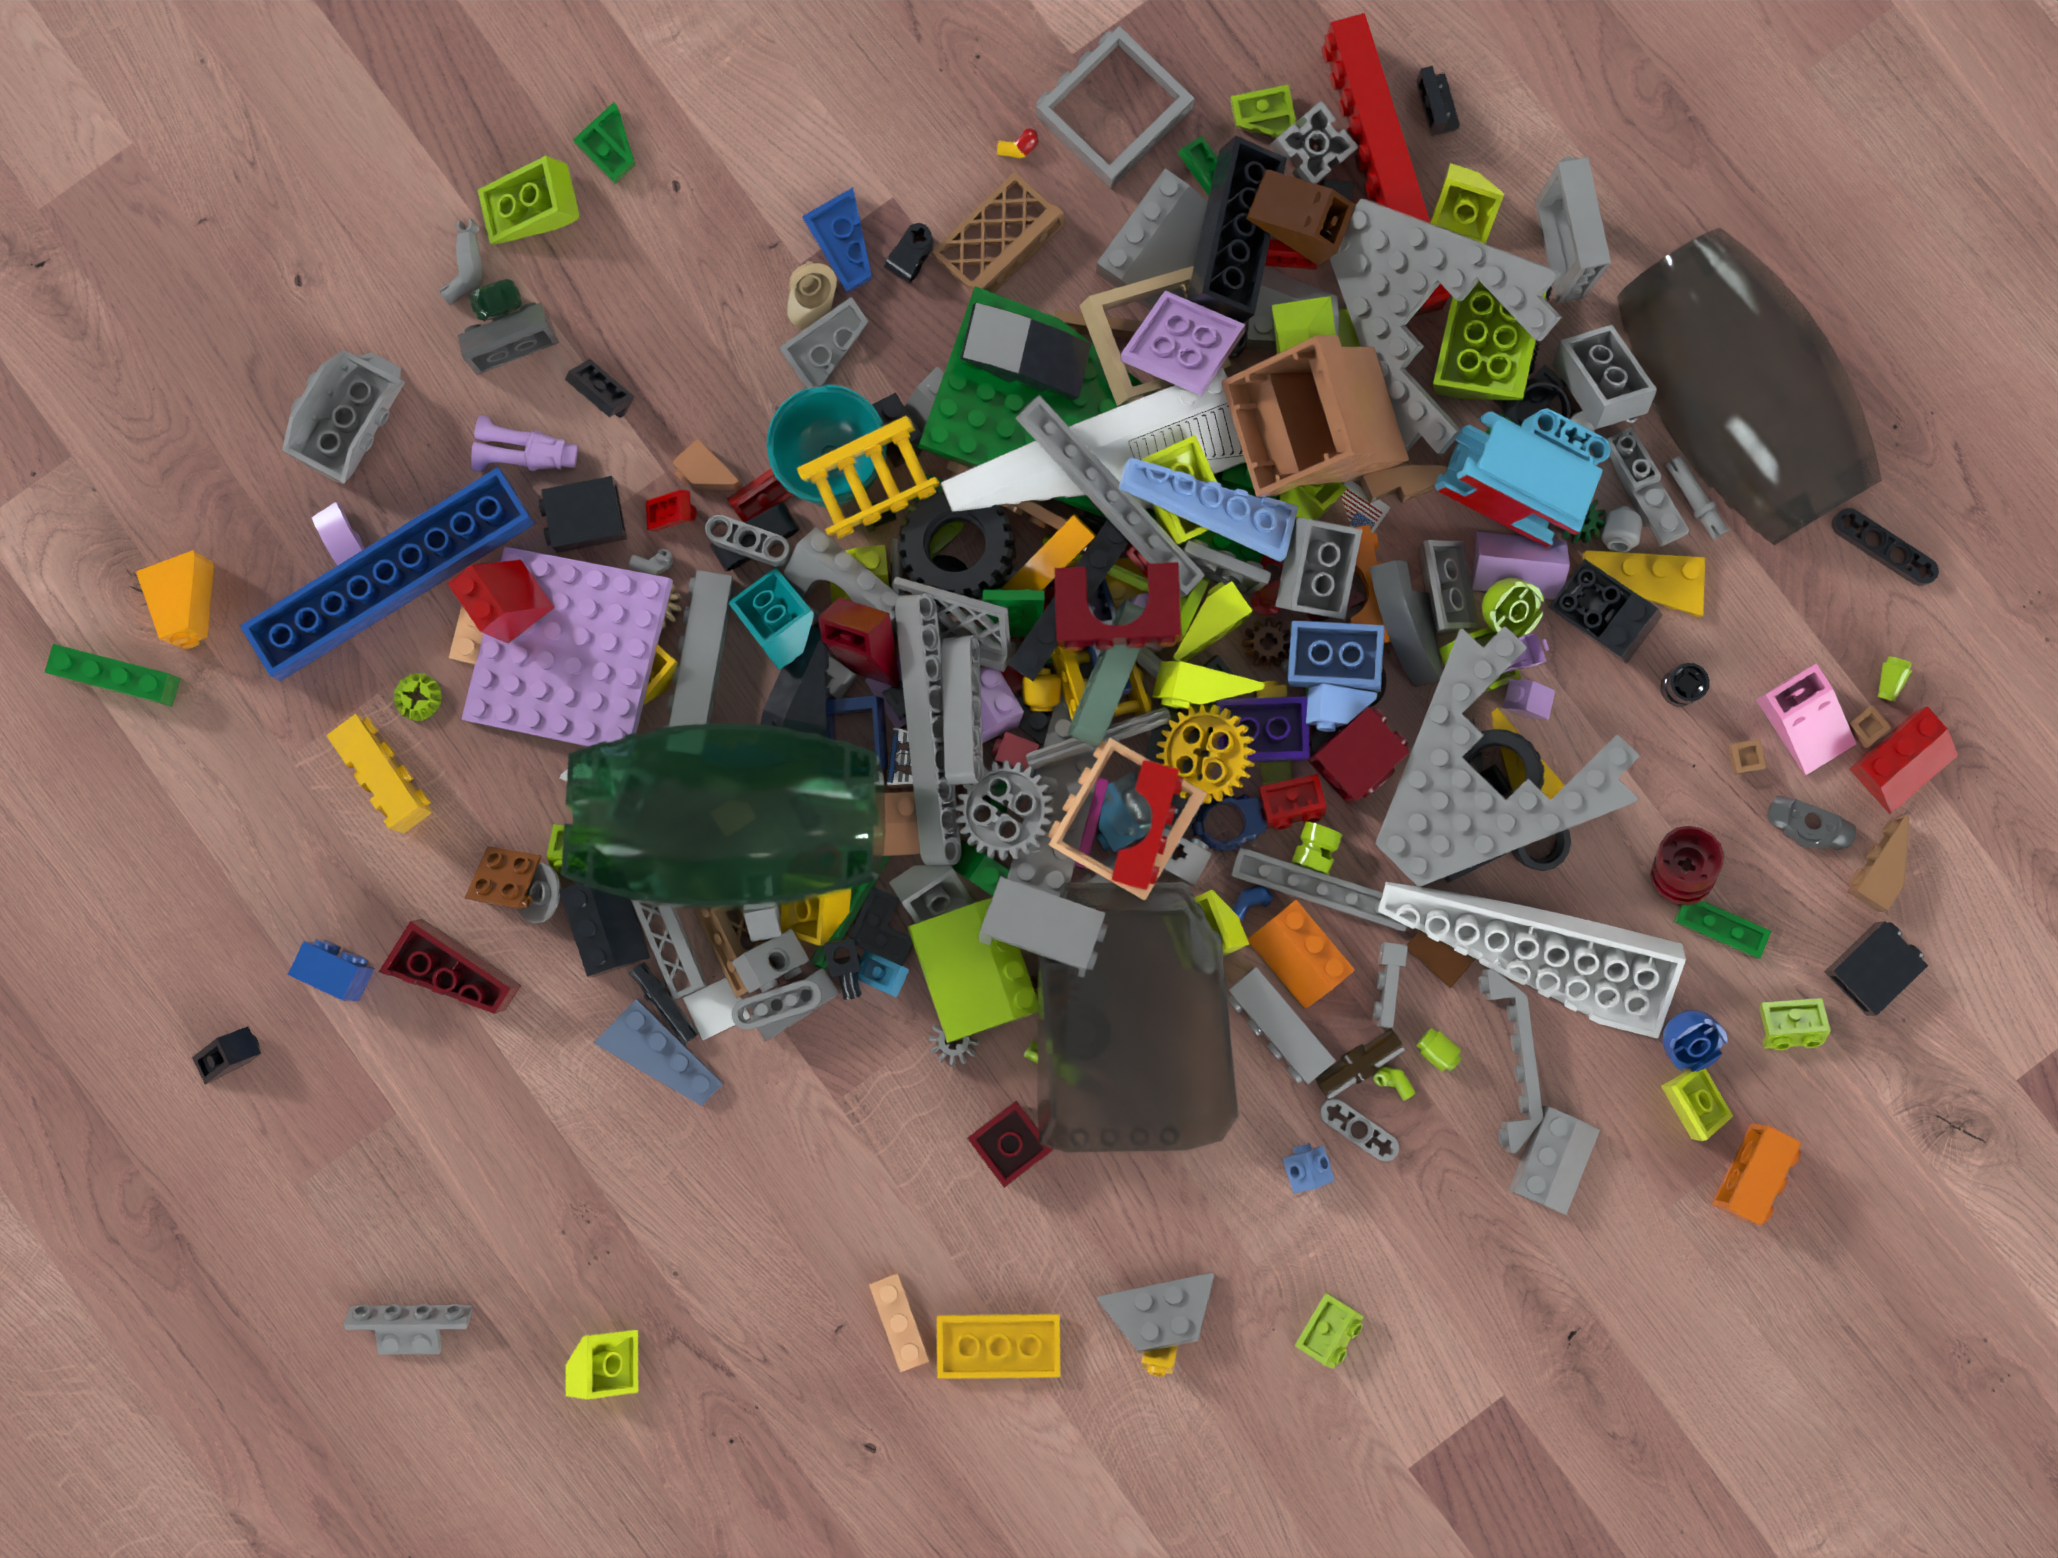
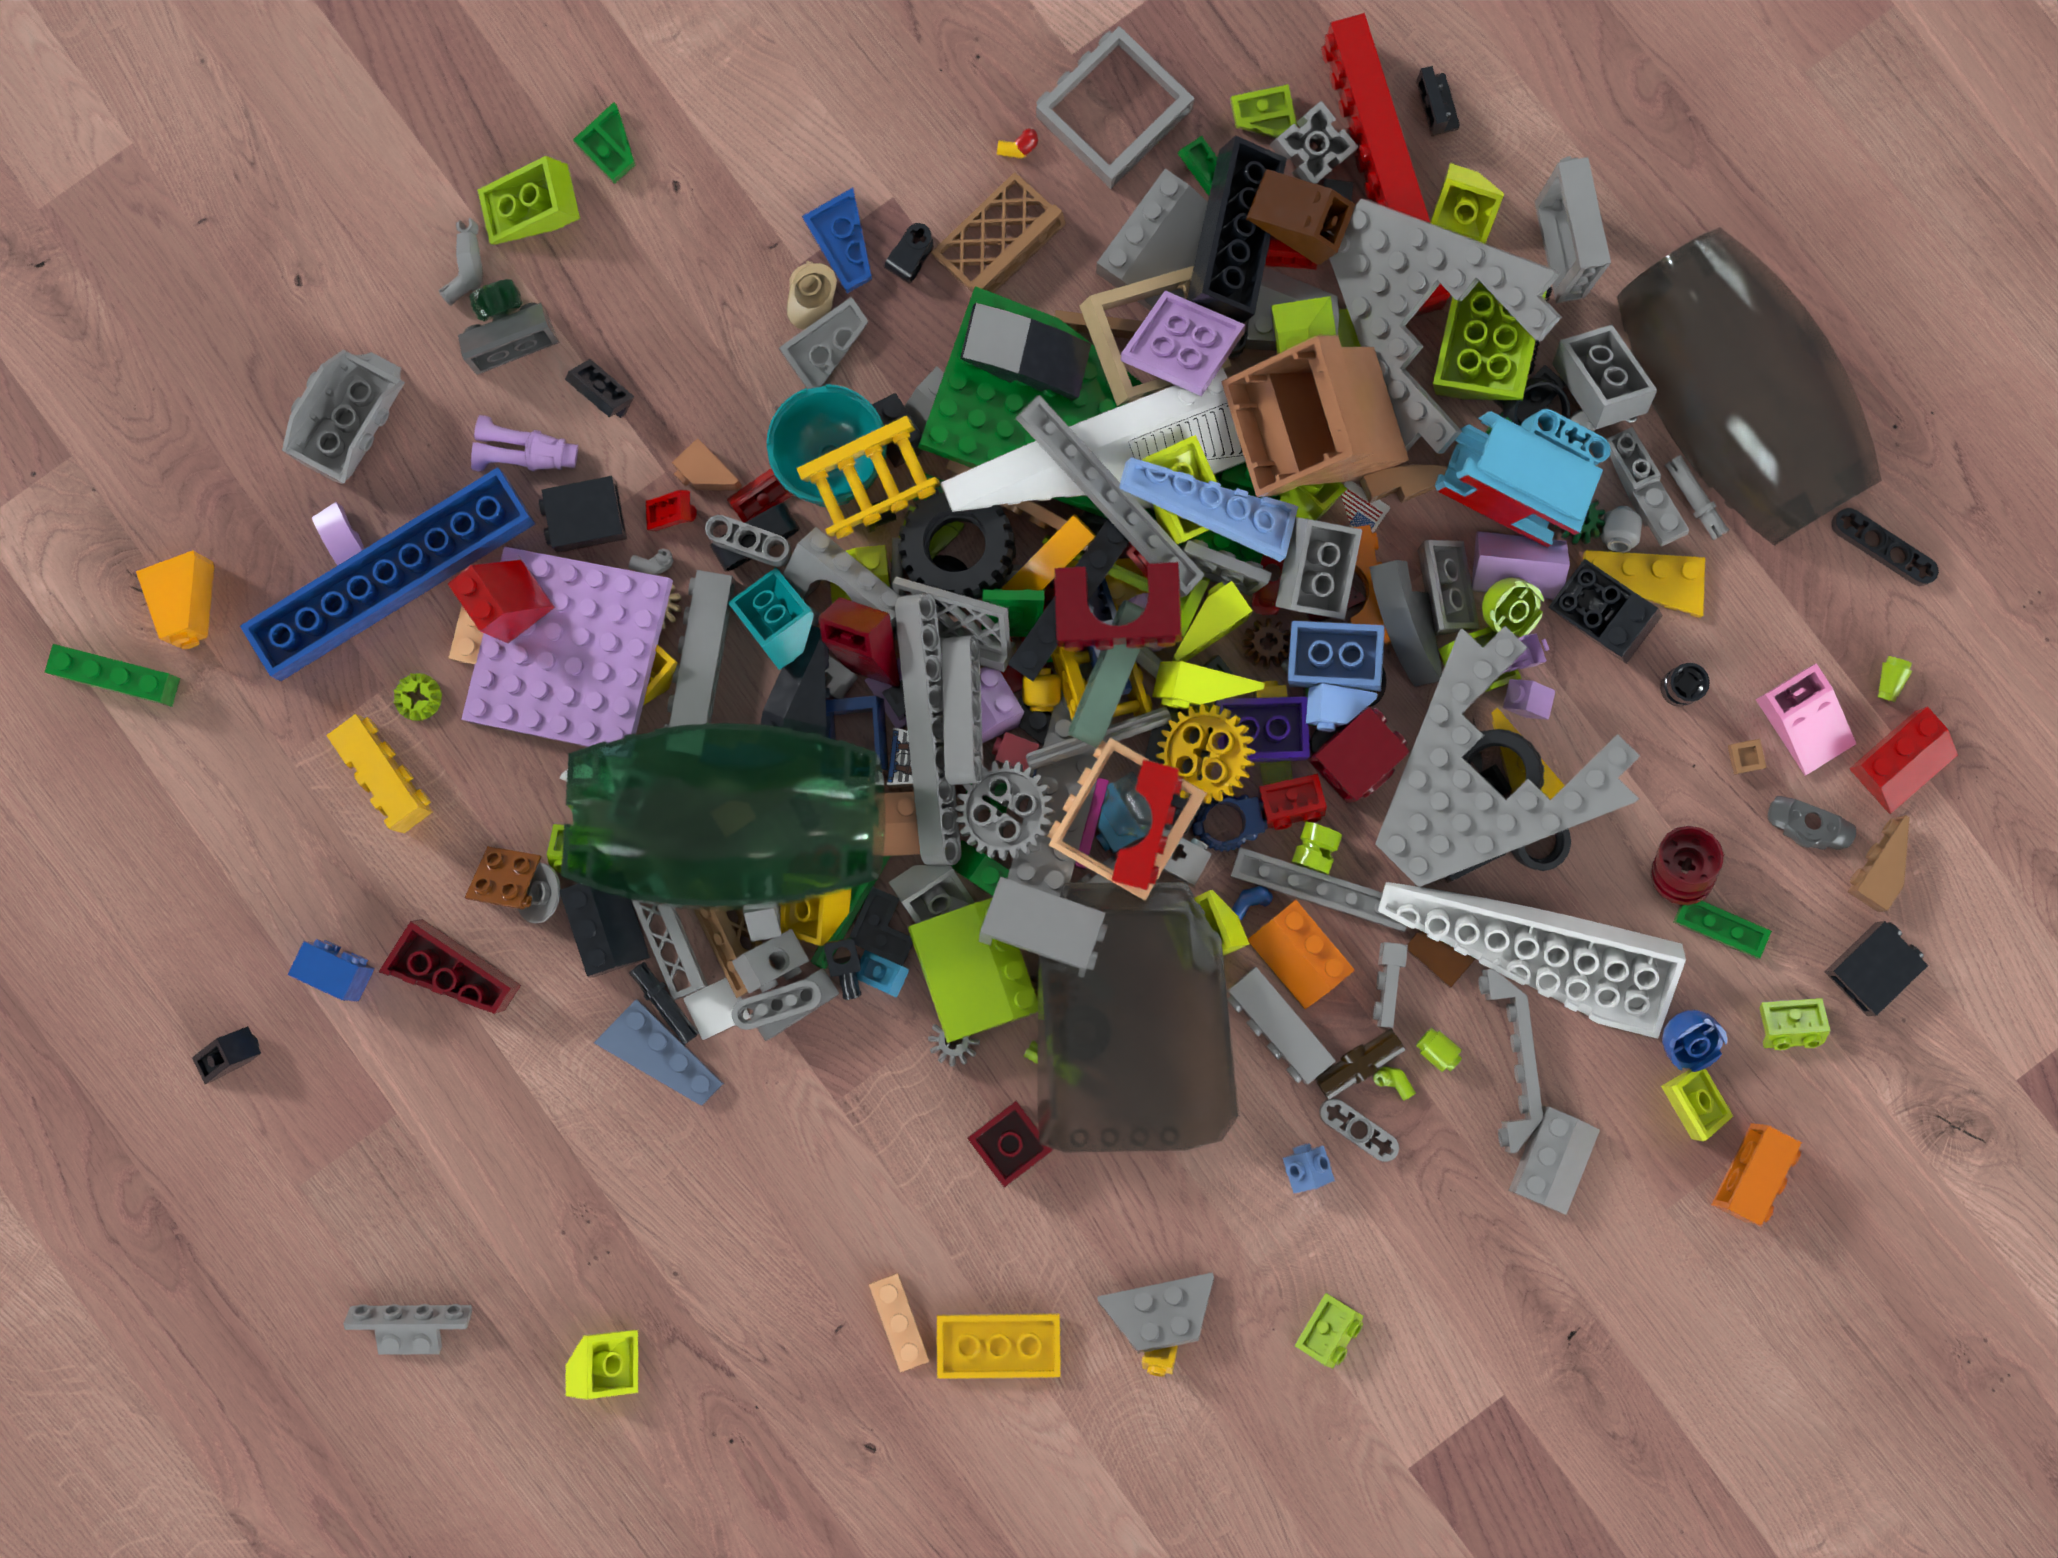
(1869, 726): medium nougat plate -> none

